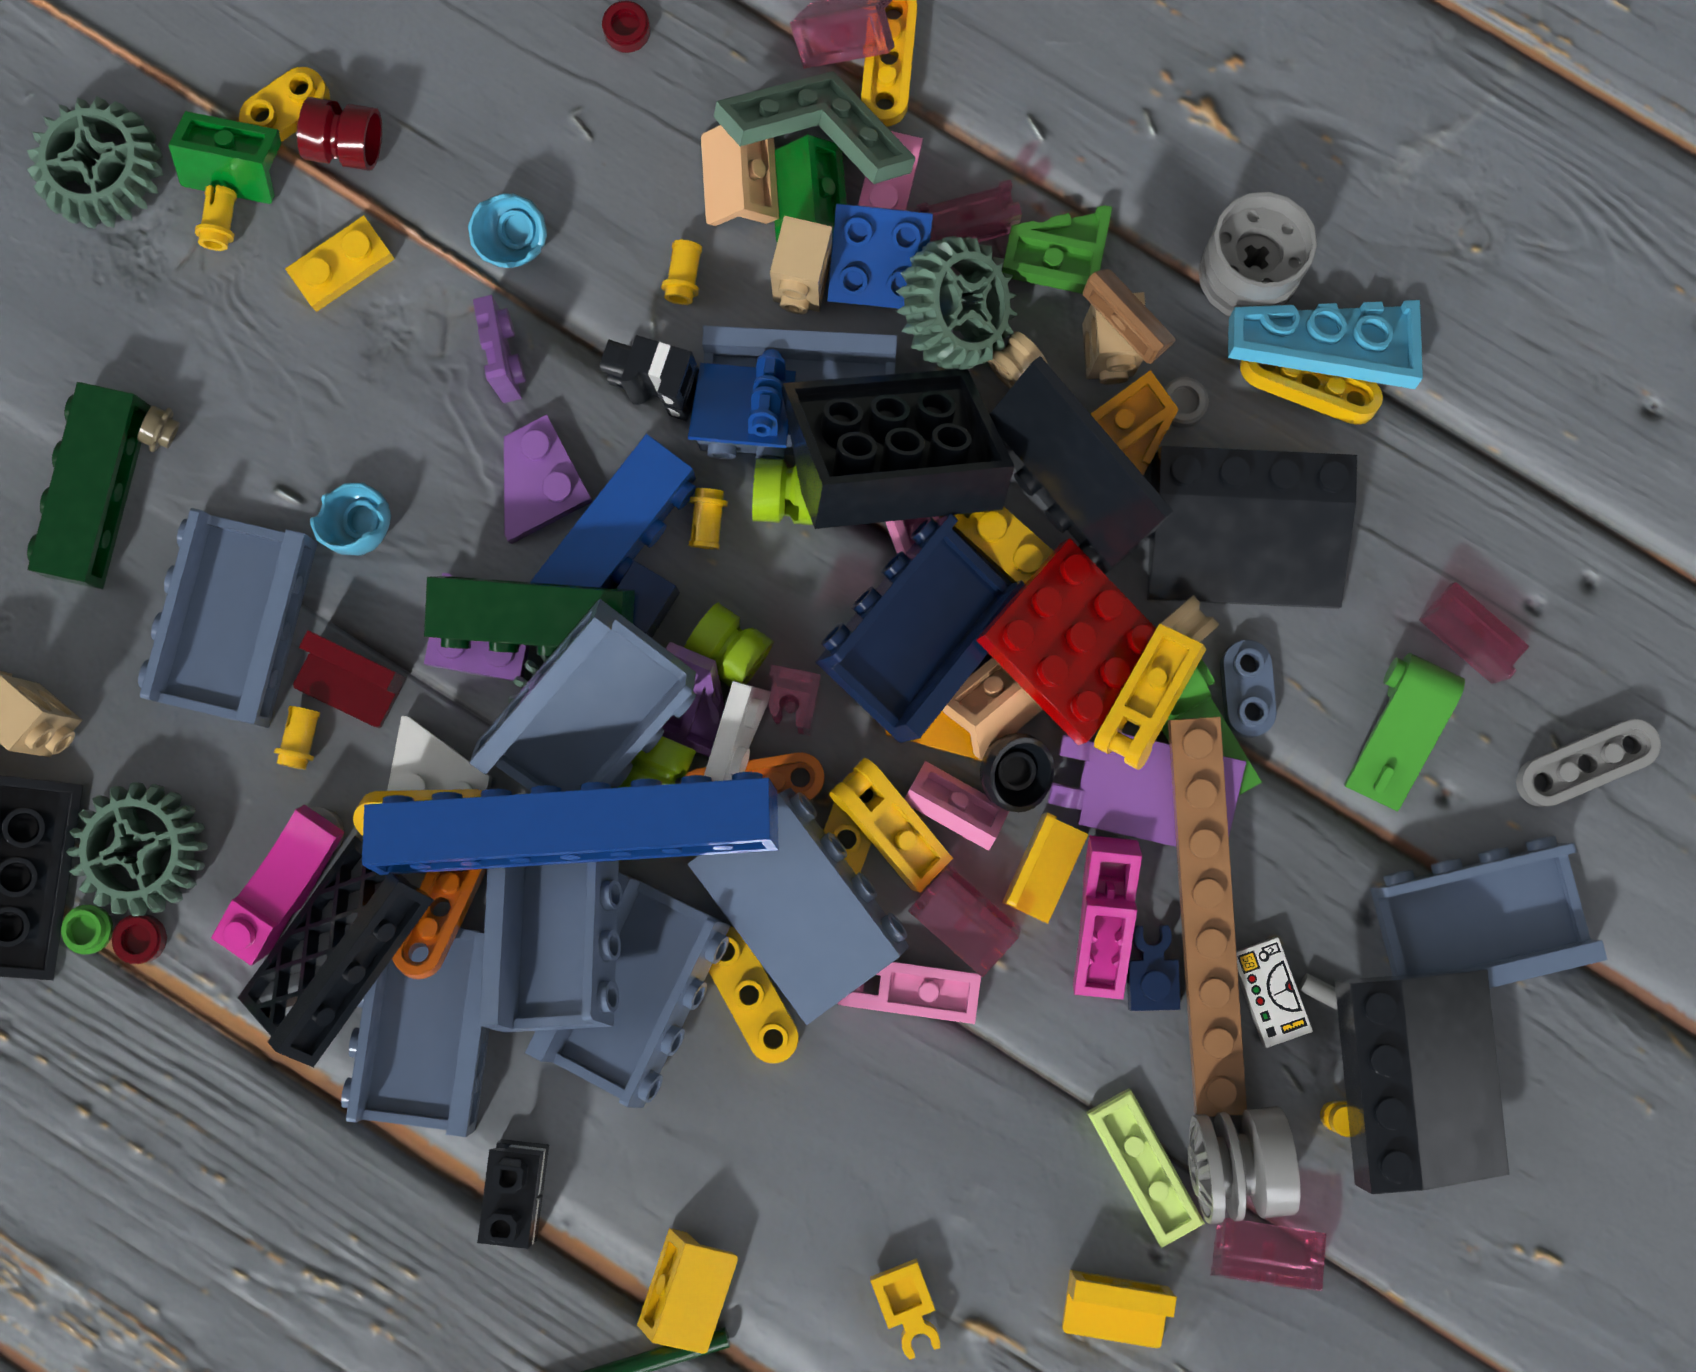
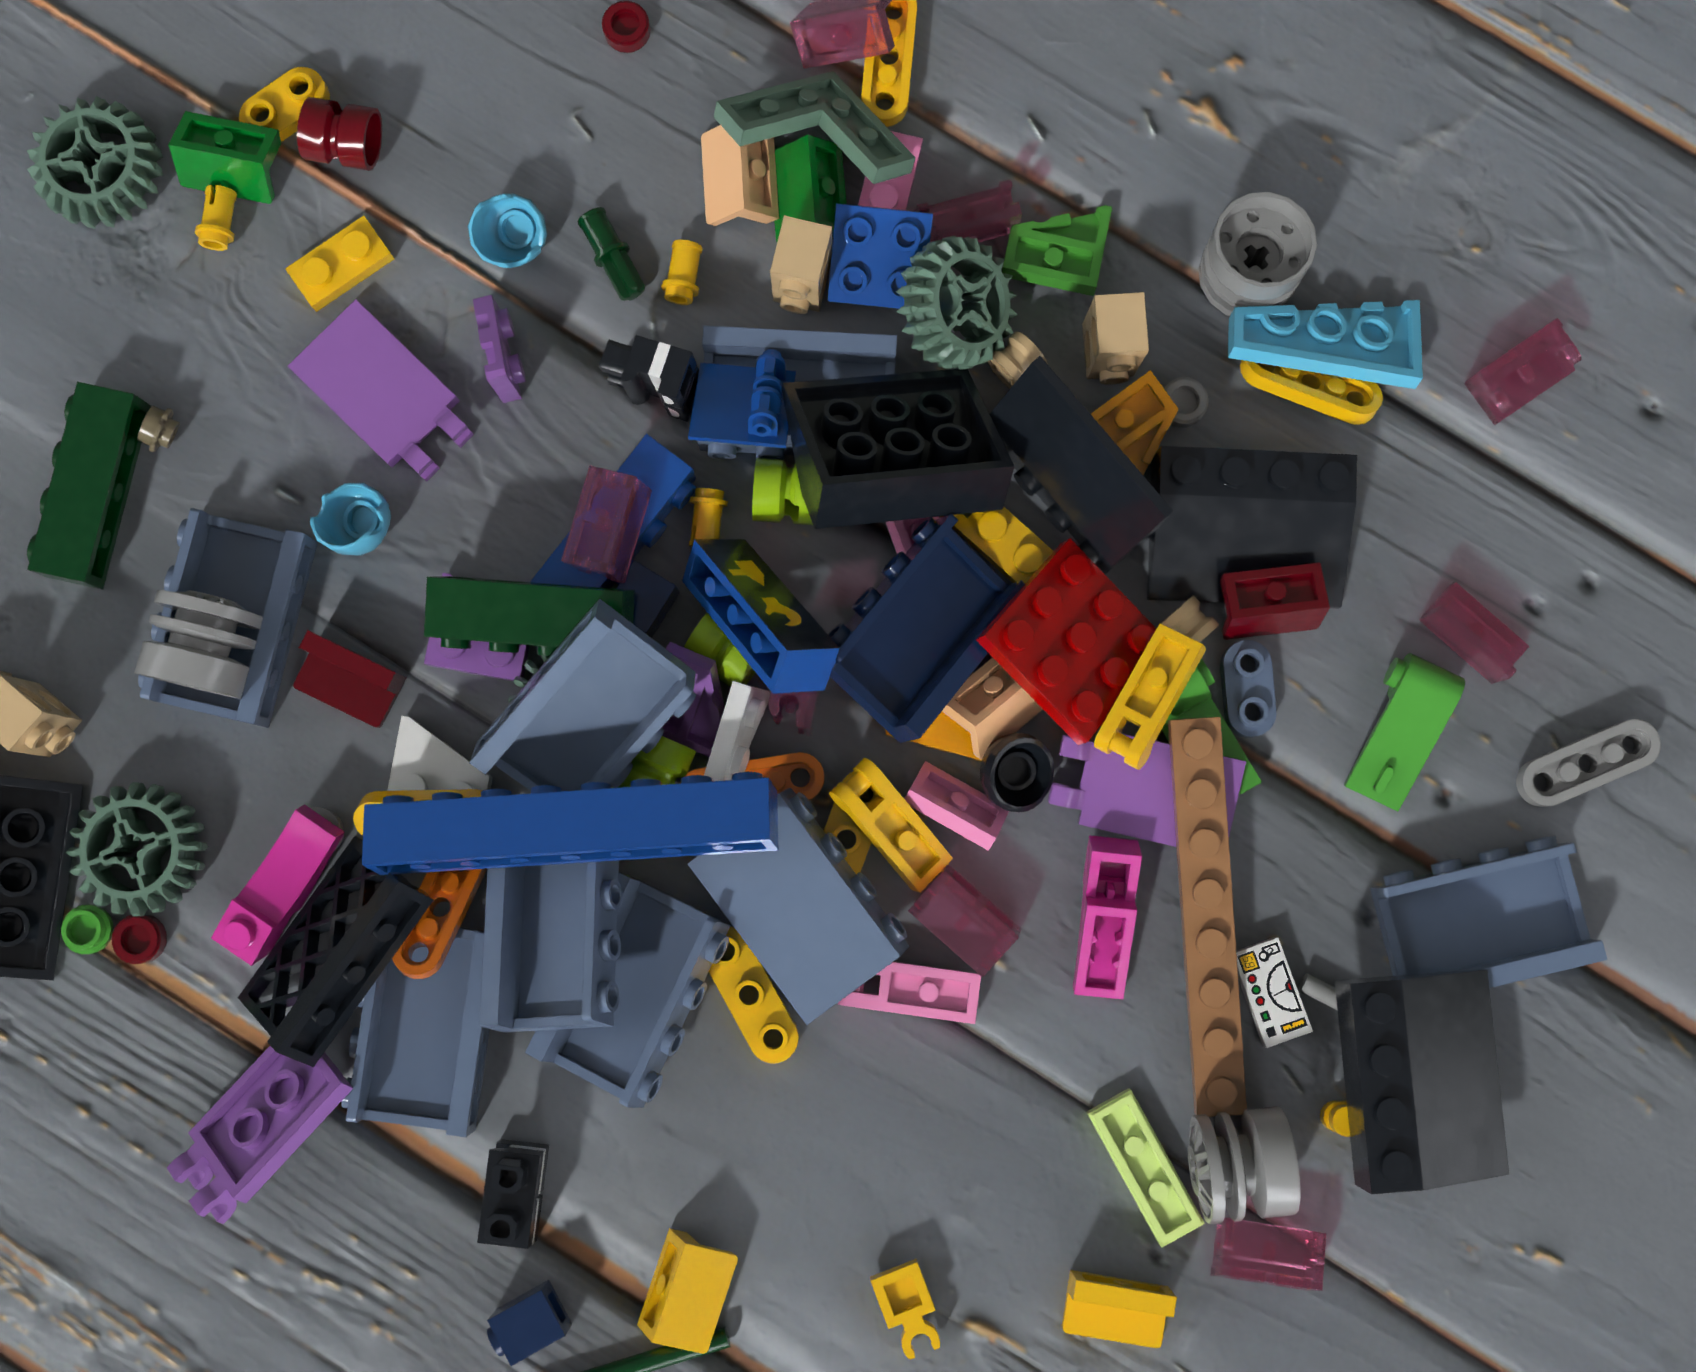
(199, 643): none -> light grey wheel
(256, 1129): none -> medium lavender tile
(297, 738): yellow pin -> none
(379, 389): none -> medium lavender tile
(528, 1323): none -> dark blue brick
(538, 480): medium lavender wing -> none
(607, 523): none -> clear pink hinge
(611, 254): none -> dark green axle
(760, 616): none -> brick
(1045, 868): yellow panel -> none
(1127, 315): medium nougat slope -> none
(1153, 980): dark blue plate -> none
(1274, 600): none -> dark red panel
(1524, 372): none -> clear pink hinge

